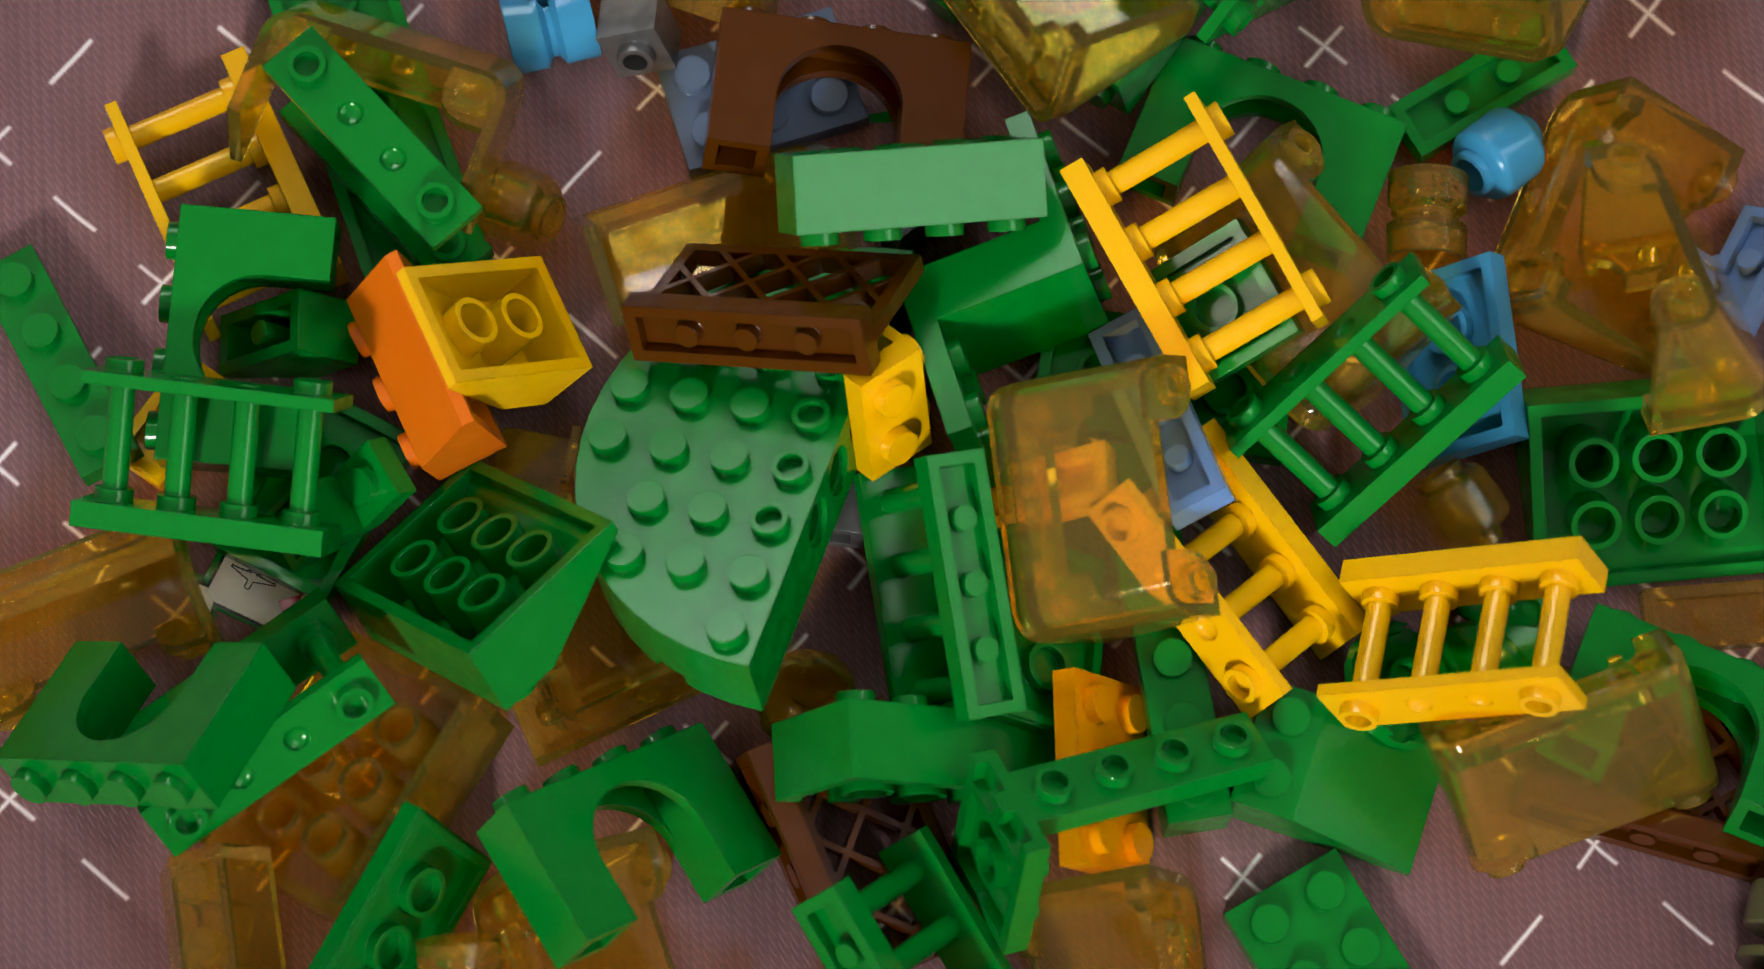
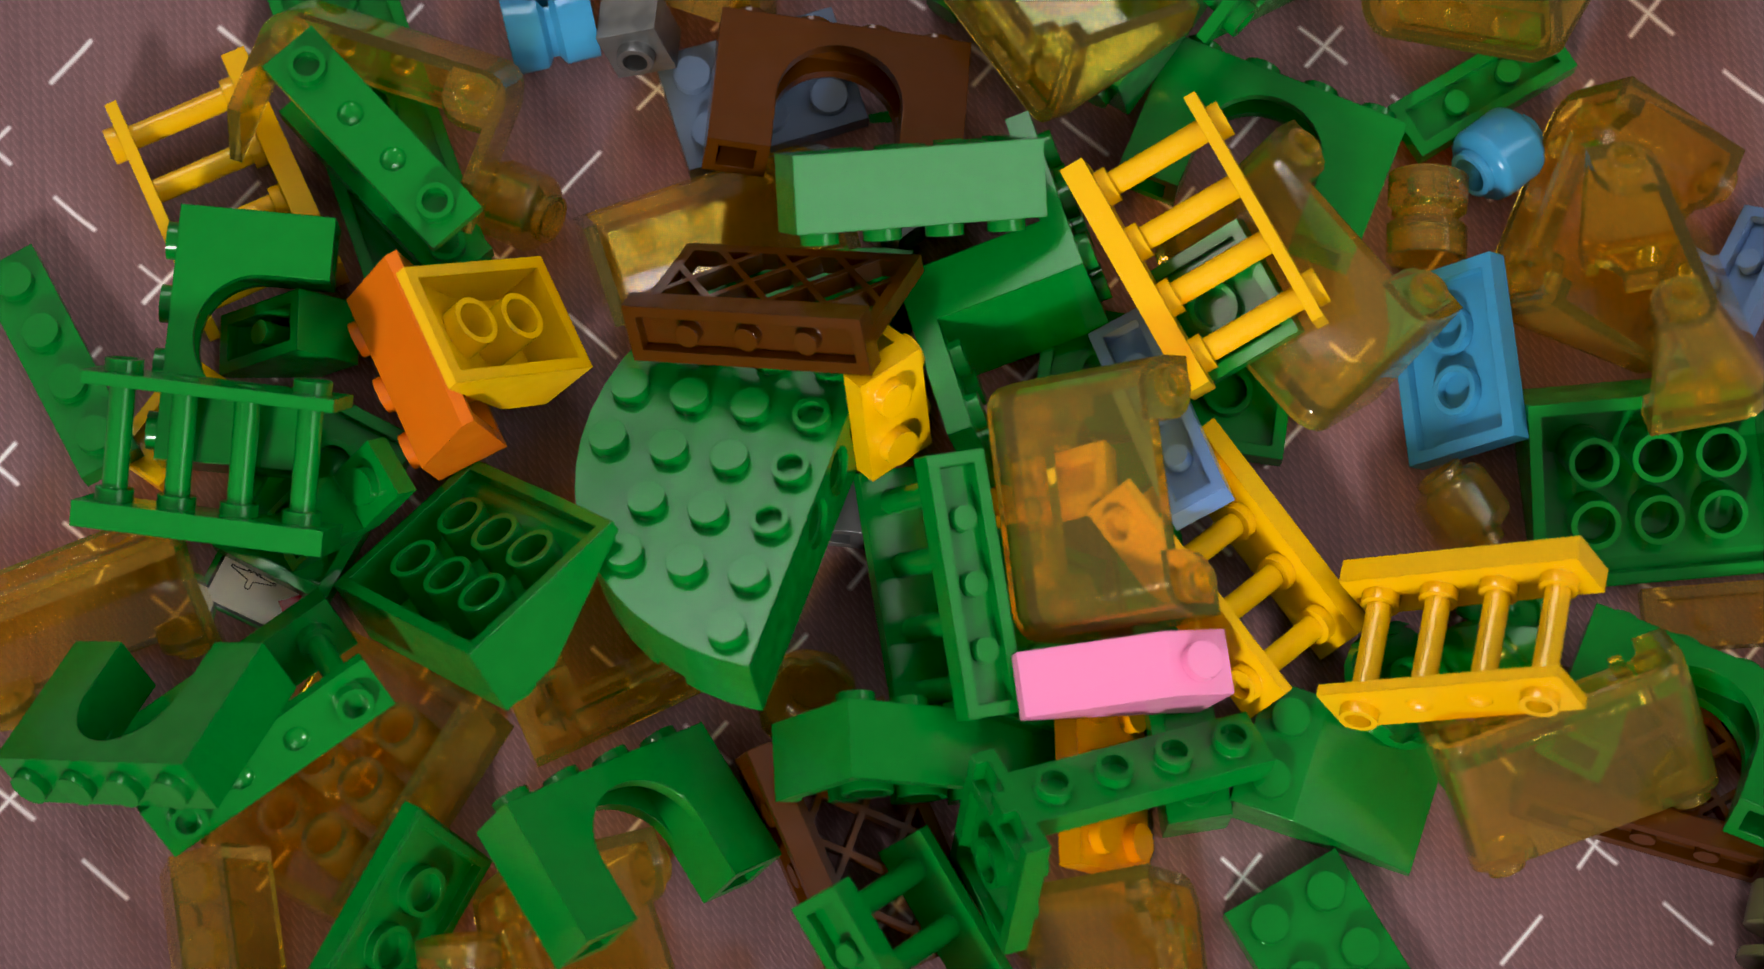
(541, 459): clear yellow bracket -> none
(1125, 676): none -> bright pink slope
(1390, 457): green fence -> none

